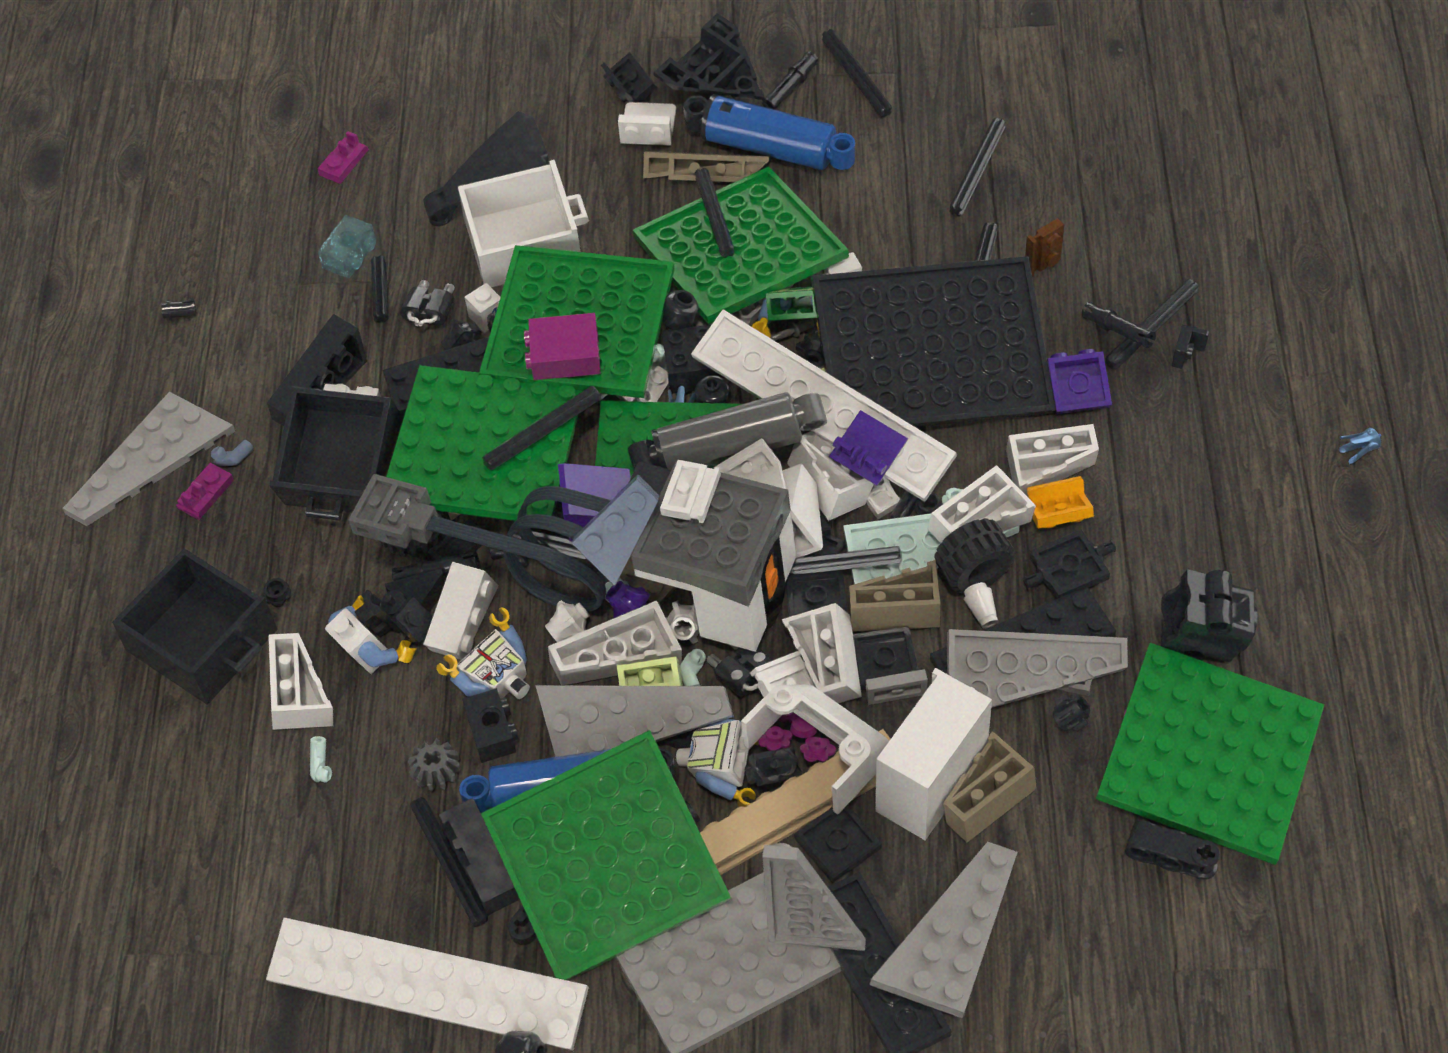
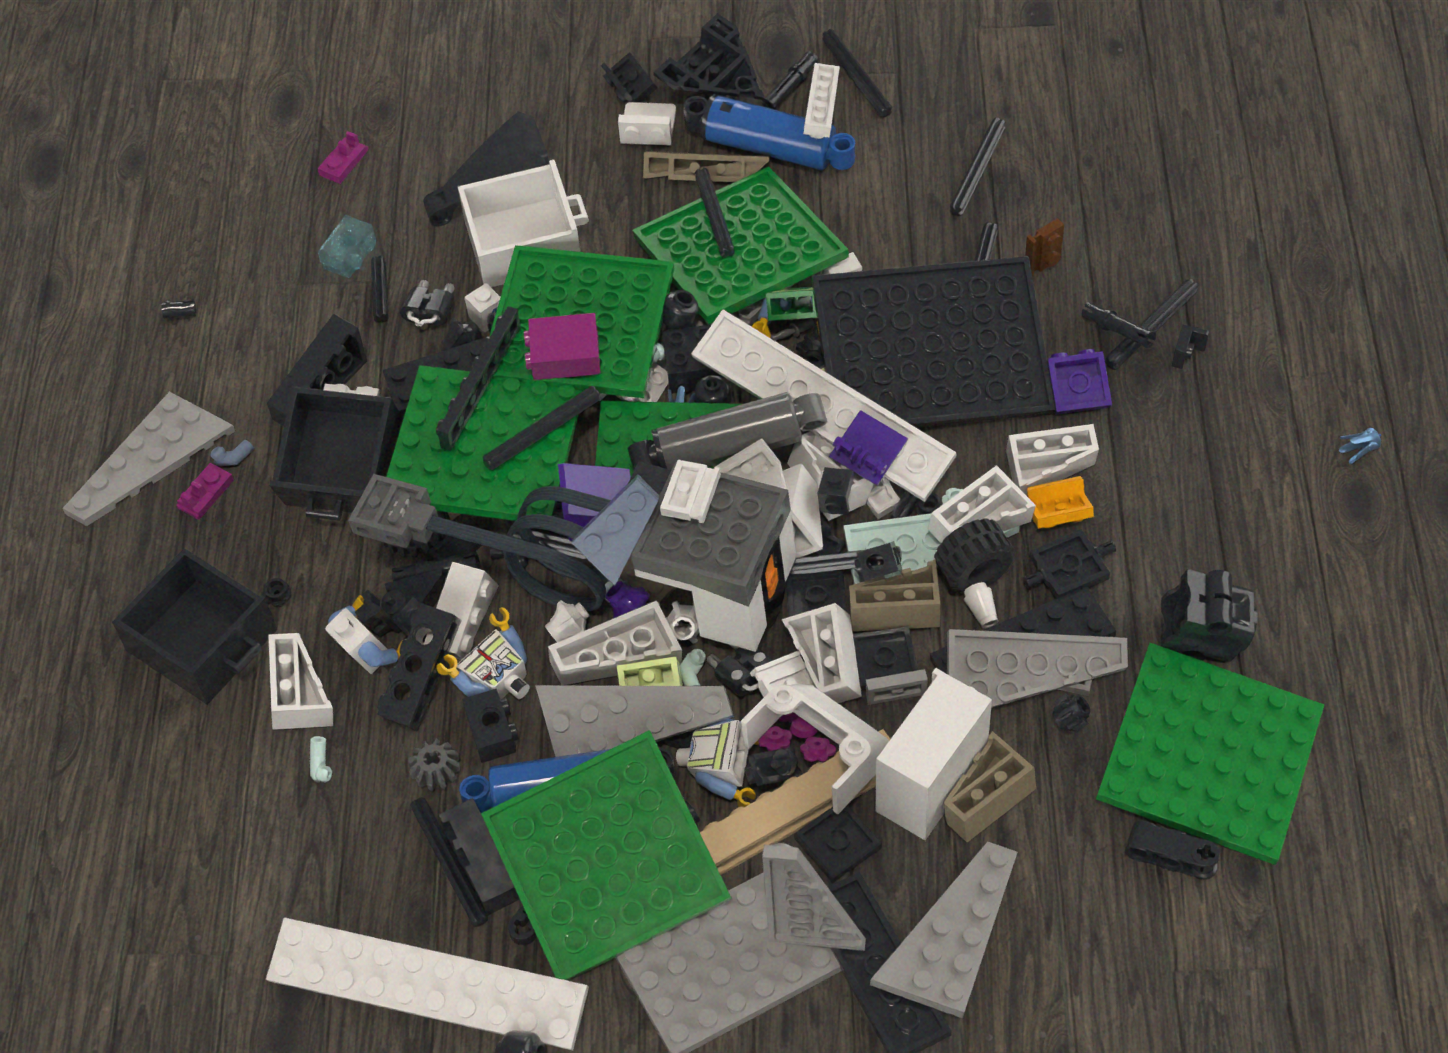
(423, 682): none -> black brick
(478, 379): none -> black plate
(821, 101): none -> white plate
(835, 490): none -> black bracket
(887, 552): none -> black brick

